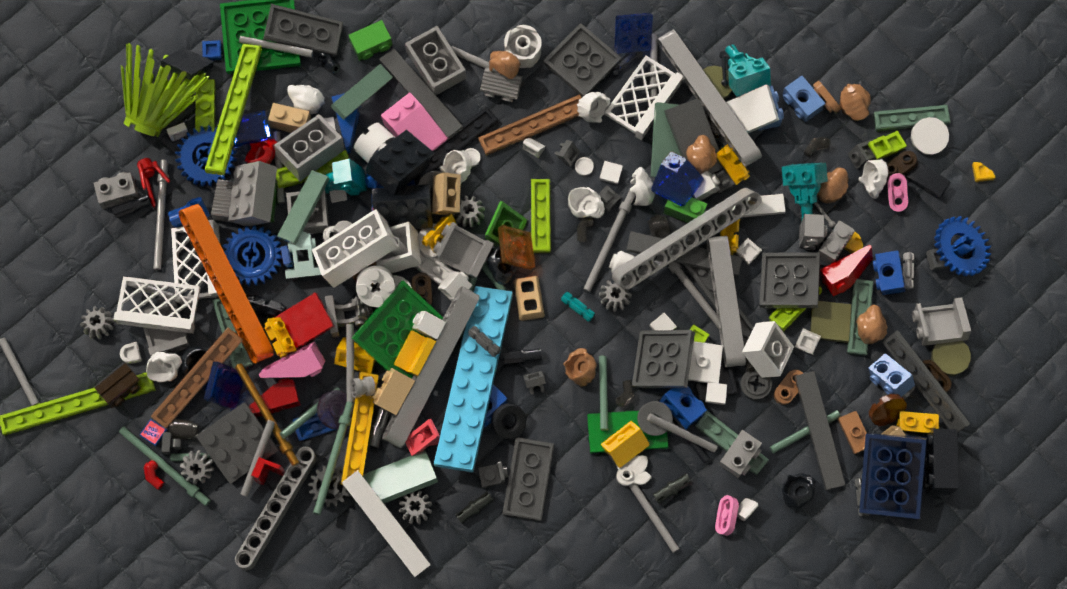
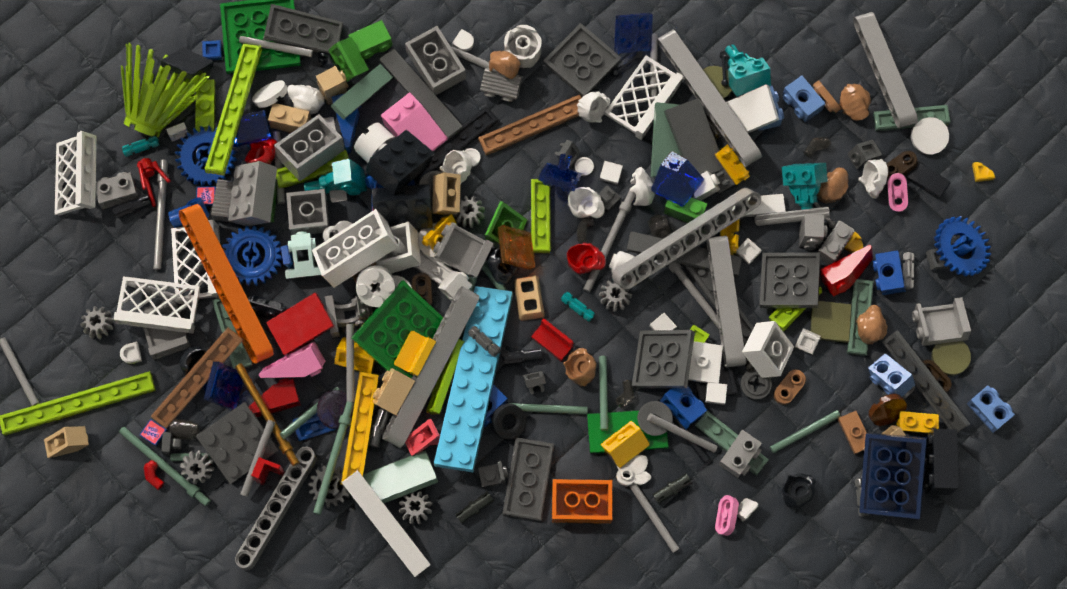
(66, 441): none -> tan slope
(83, 174): none -> white fence
(119, 386): dark brown brick -> none
(140, 145): none -> teal axle
(163, 367): white hair -> none
(207, 195): none -> tile
(267, 95): none -> white tile
(276, 329): yellow hinge -> none
(303, 207): sand green tile -> none
(332, 83): none -> tan brick
(348, 58): none -> bright green slope
(360, 387): light grey wheel -> none
(428, 324): white brick -> none
(443, 382): none -> lime tile
(463, 41): none -> white tile
(533, 147): white slope -> none
(552, 340): none -> red panel
(552, 408): none -> sand green bar
(560, 175): none -> clear blue plate
(581, 501): none -> orange brick
(585, 258): none -> red hair
(702, 154): medium nougat hair -> none
(789, 216): none -> light grey axle
(819, 430): dark grey tile -> none
(885, 70): none -> light grey beam
(887, 145): lime slope -> none
(987, 412): none -> medium blue brick

